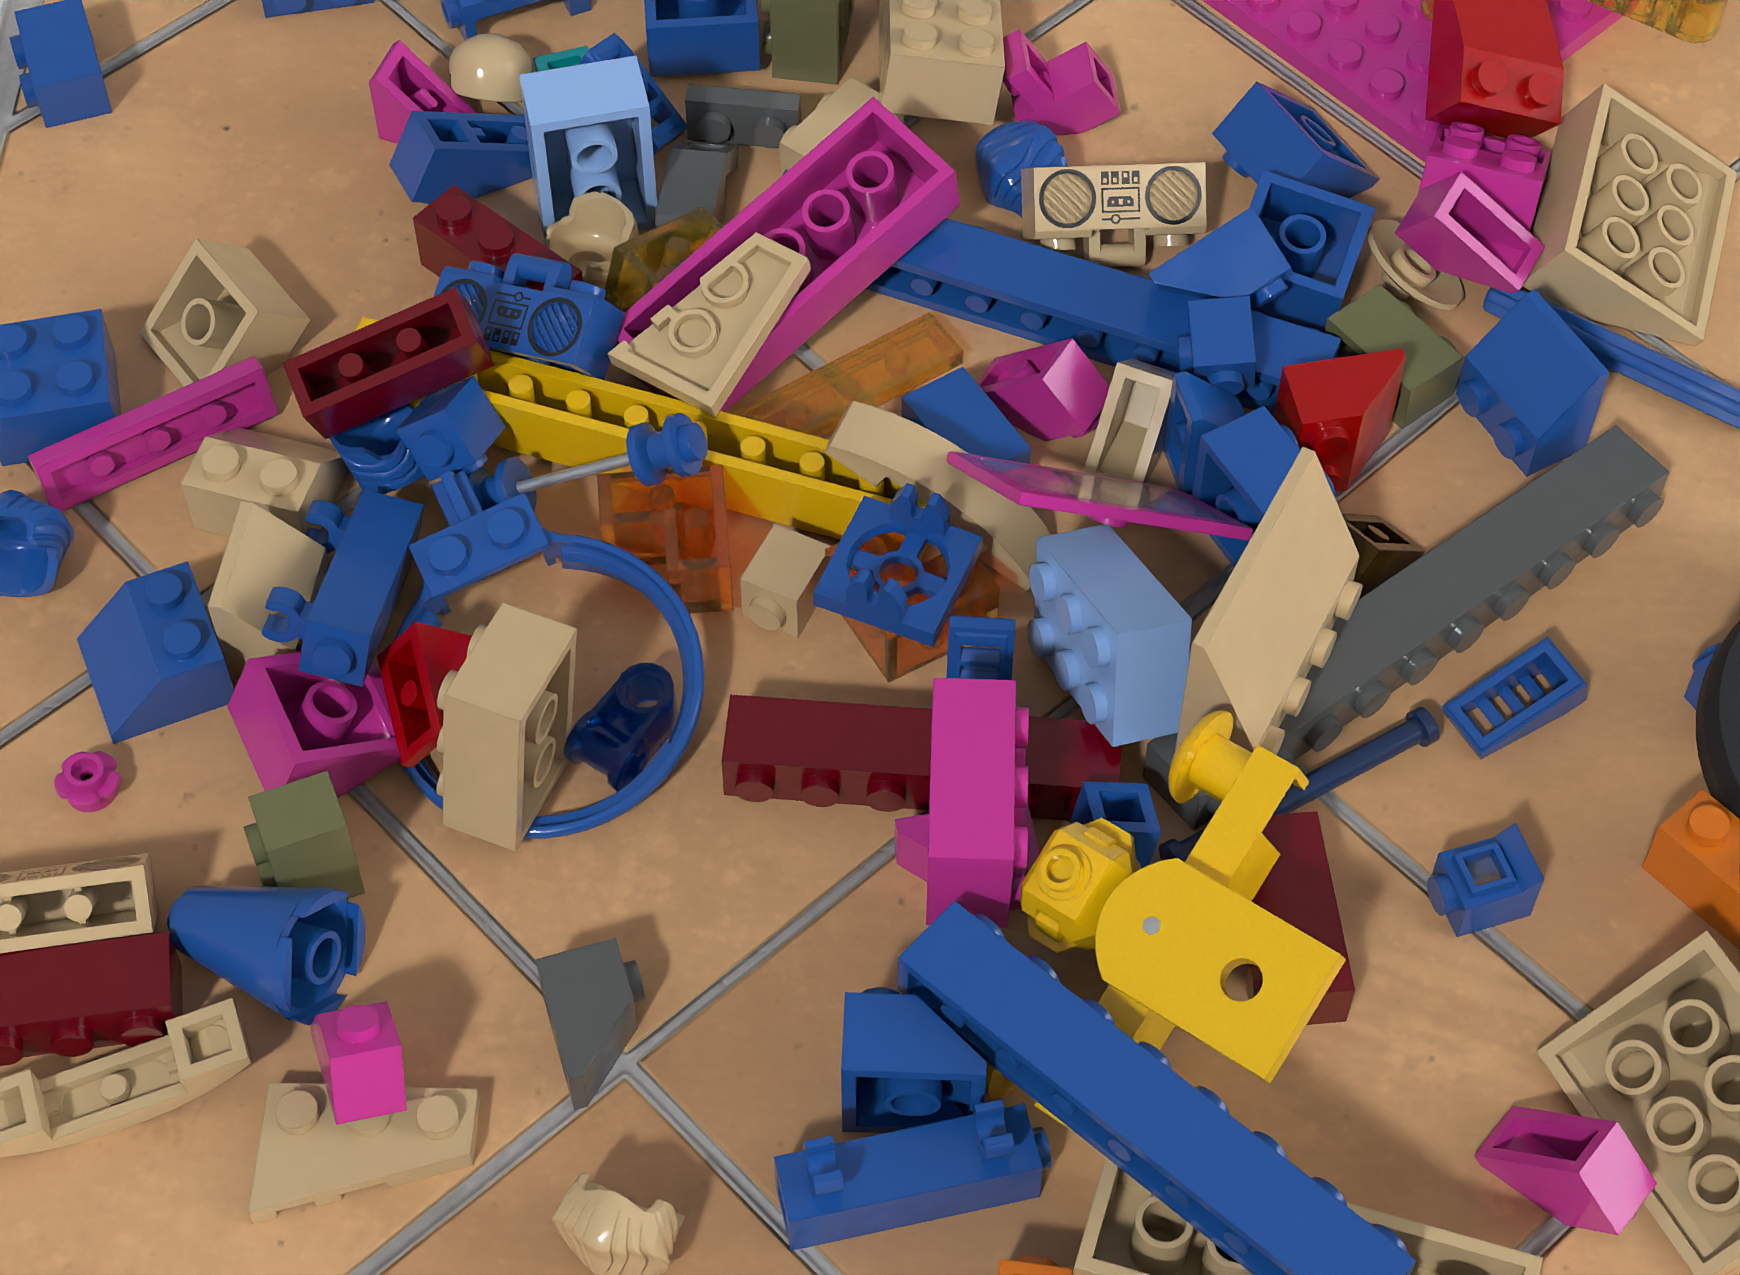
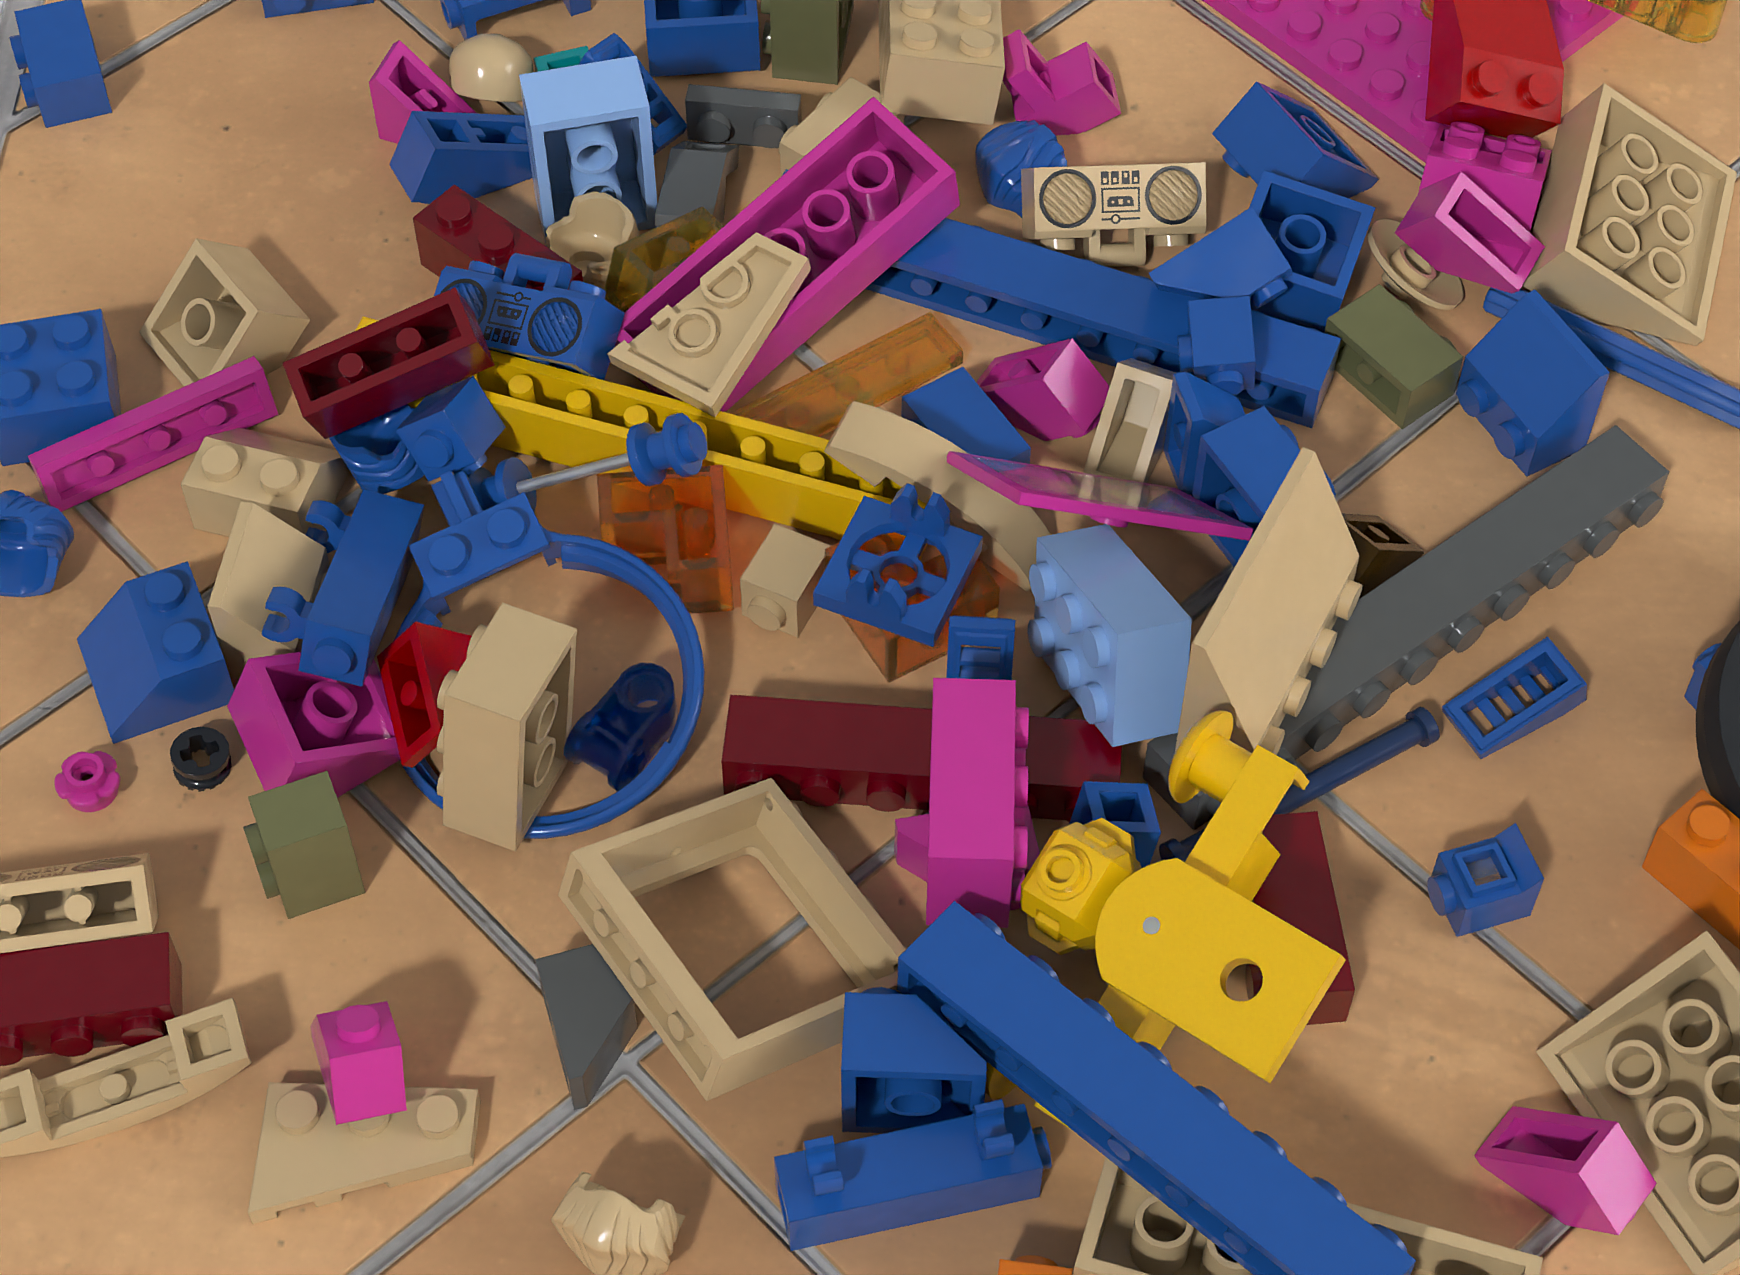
(186, 769): none -> black bush
(273, 942): blue cone -> none
(753, 822): none -> tan piece
(1341, 408): red slope -> none

